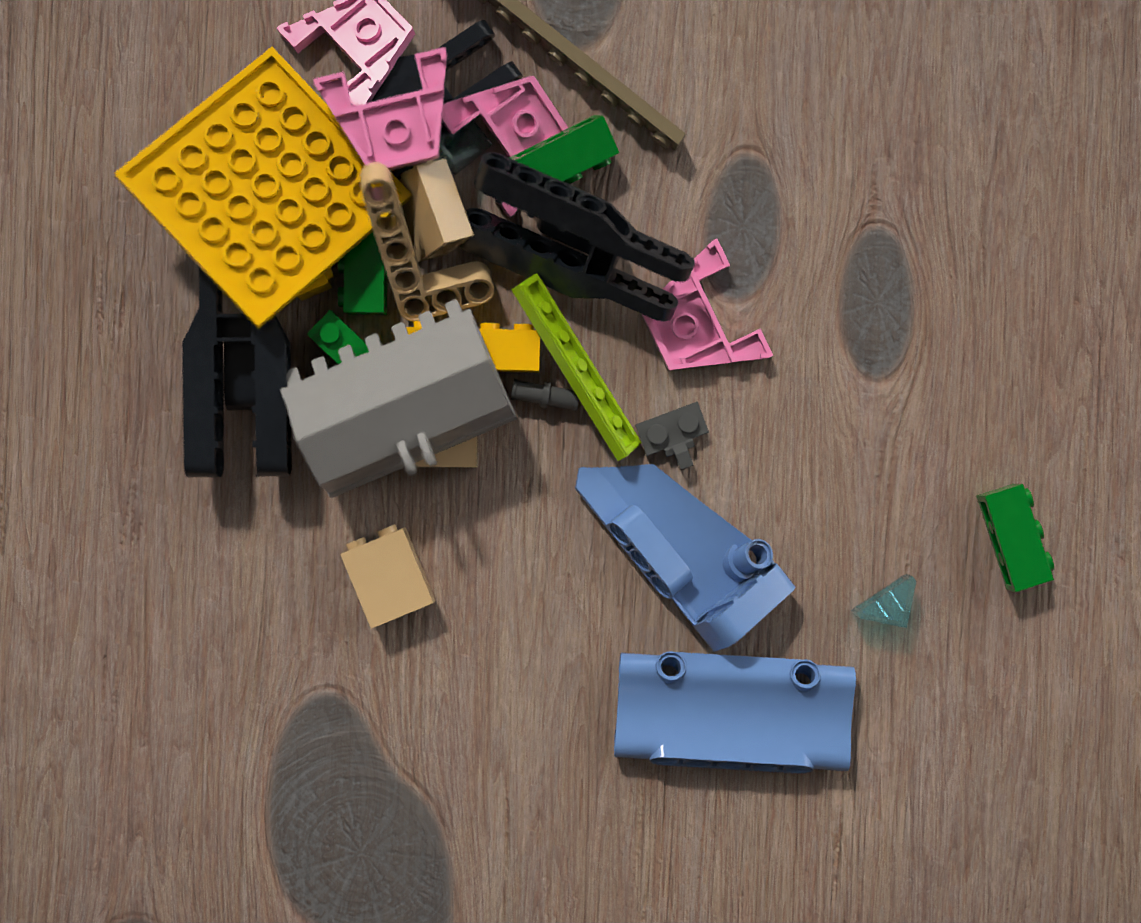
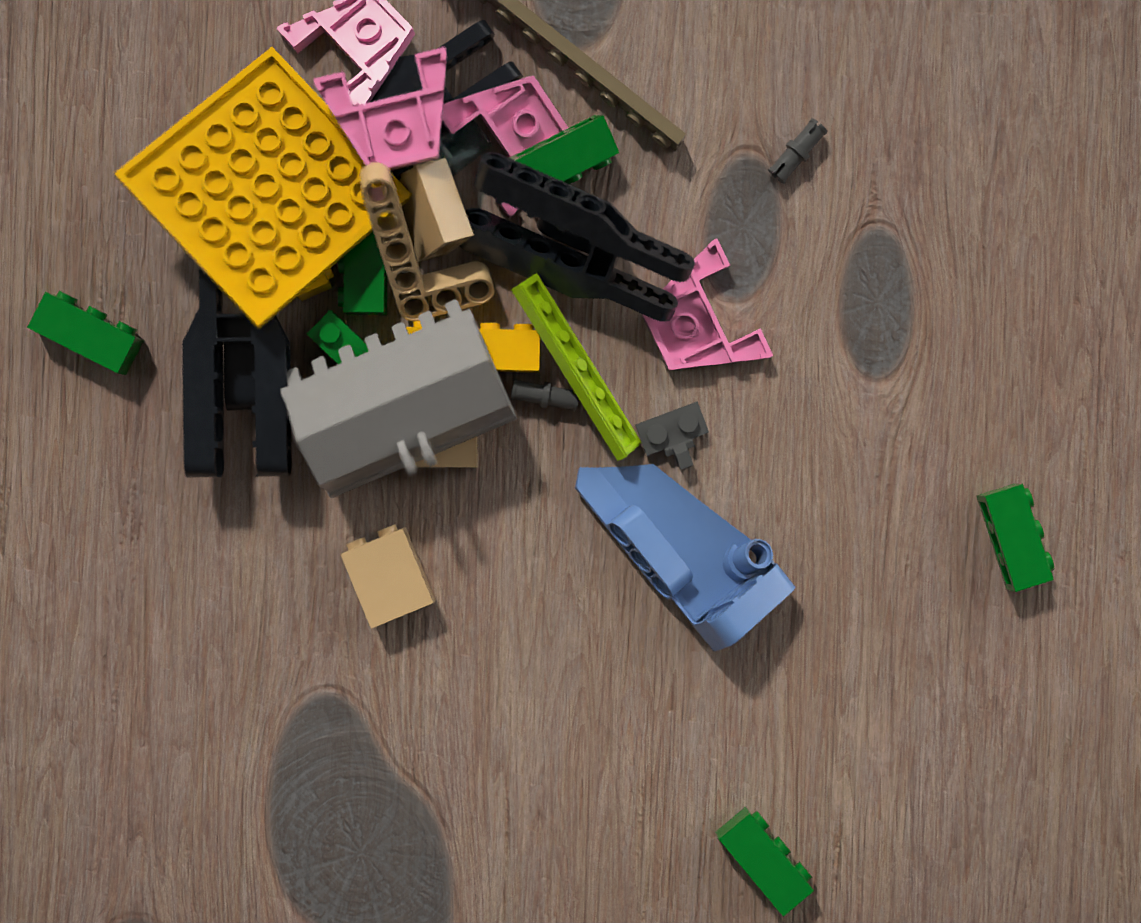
(86, 332): none -> green brick
(734, 712): medium blue panel -> none
(765, 860): none -> green brick
(797, 150): none -> dark grey pin
(890, 604): clear light blue slope -> none

